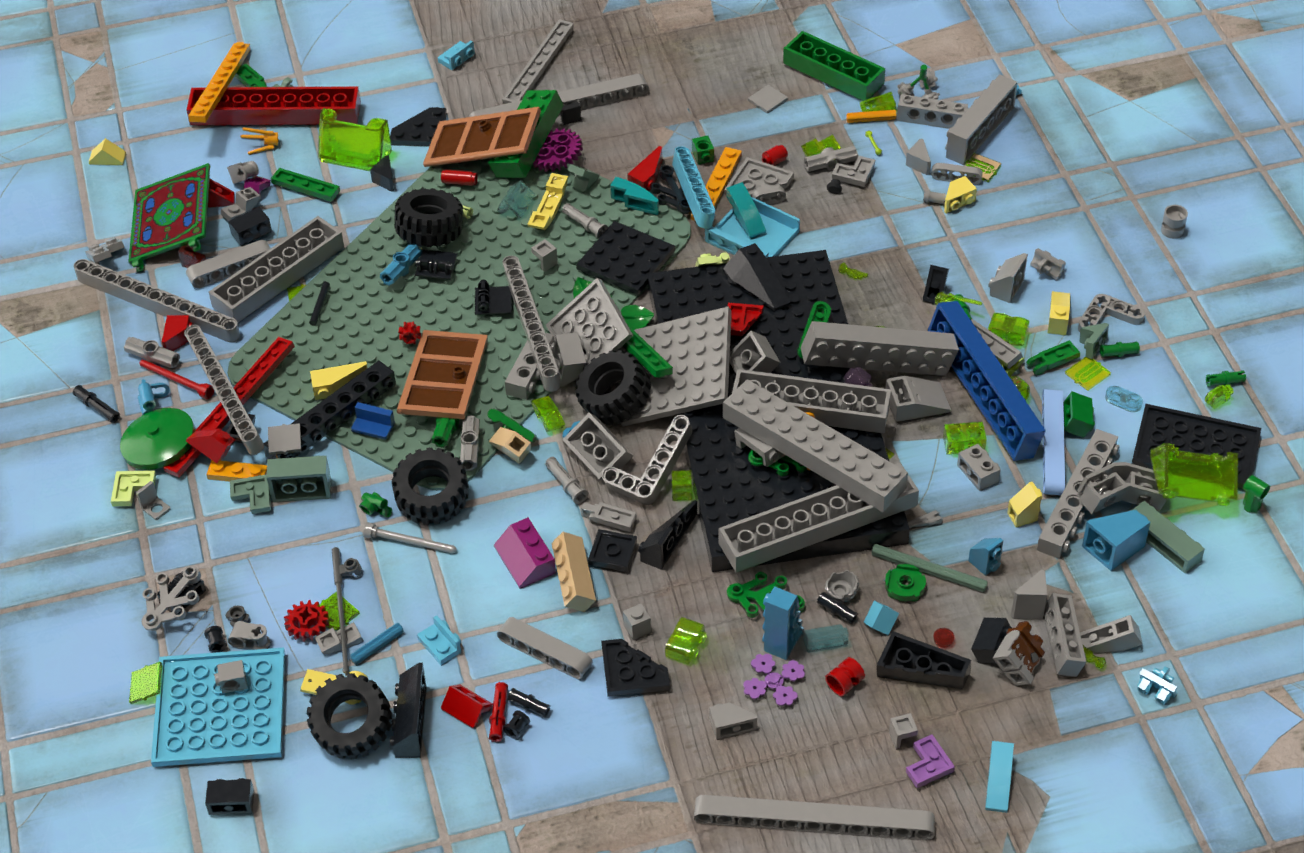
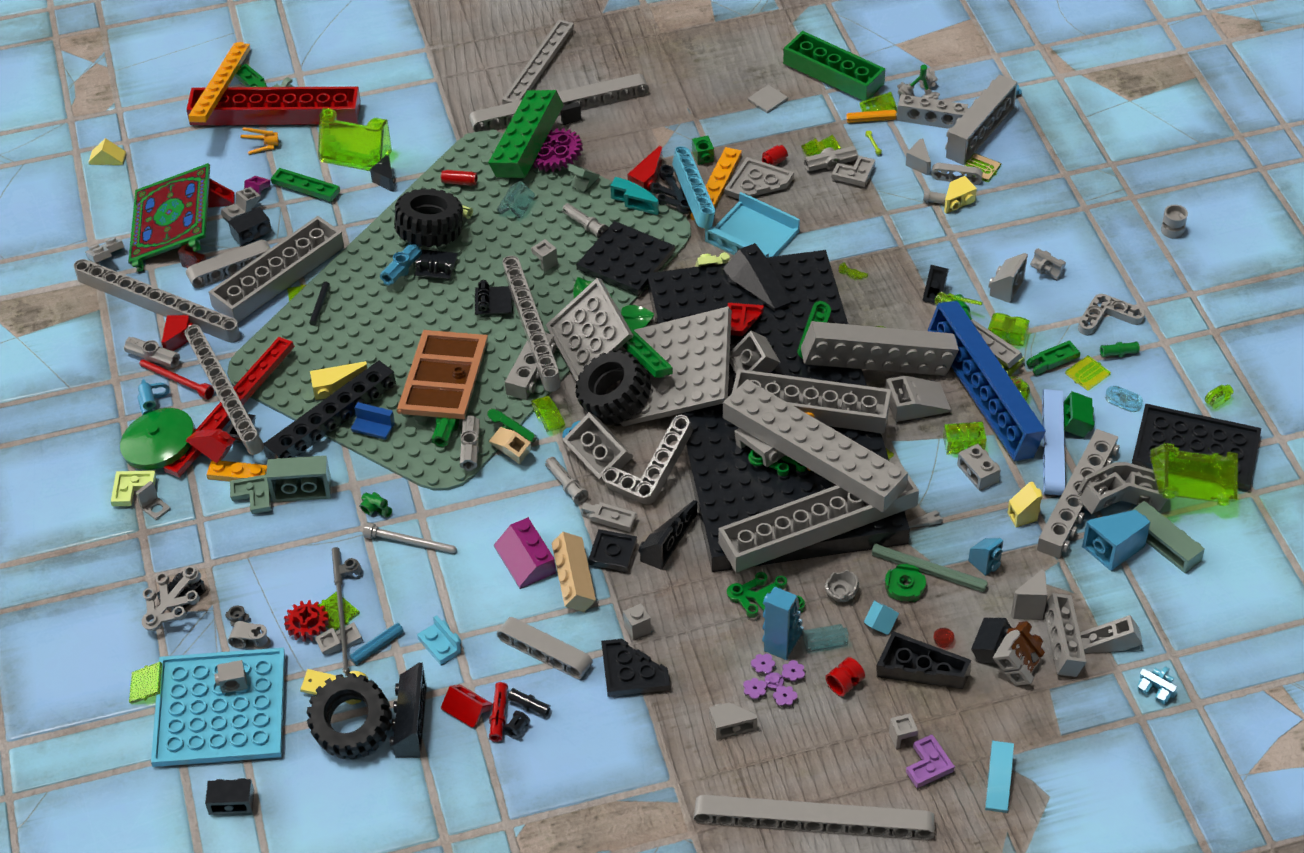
(90, 399): black pin -> none
(215, 639): black bush -> none
(242, 171): light grey piece -> none
(284, 439): light grey piece -> none
(409, 332): red gear -> none
(418, 129): black plate -> none
(430, 464): black tyre -> none
(457, 55): medium azure bracket -> none
(482, 137): door -> none
(550, 202): light yellow slope -> none
(569, 356): light grey slope -> none
(681, 485): clear neon green brick -> none
(685, 641): clear neon green brick -> none
(745, 210): teal slope -> none
(769, 194): light grey beam -> none
(834, 186): black piece -> none
(837, 607): black pin -> none
(858, 377): clear purple head -> none
(1059, 313): light yellow slope -> none
(1093, 338): sand green slope -> none
(1099, 661): clear neon green piece -> none
(1225, 378): green pin -> none
(1255, 492): green piece -> none

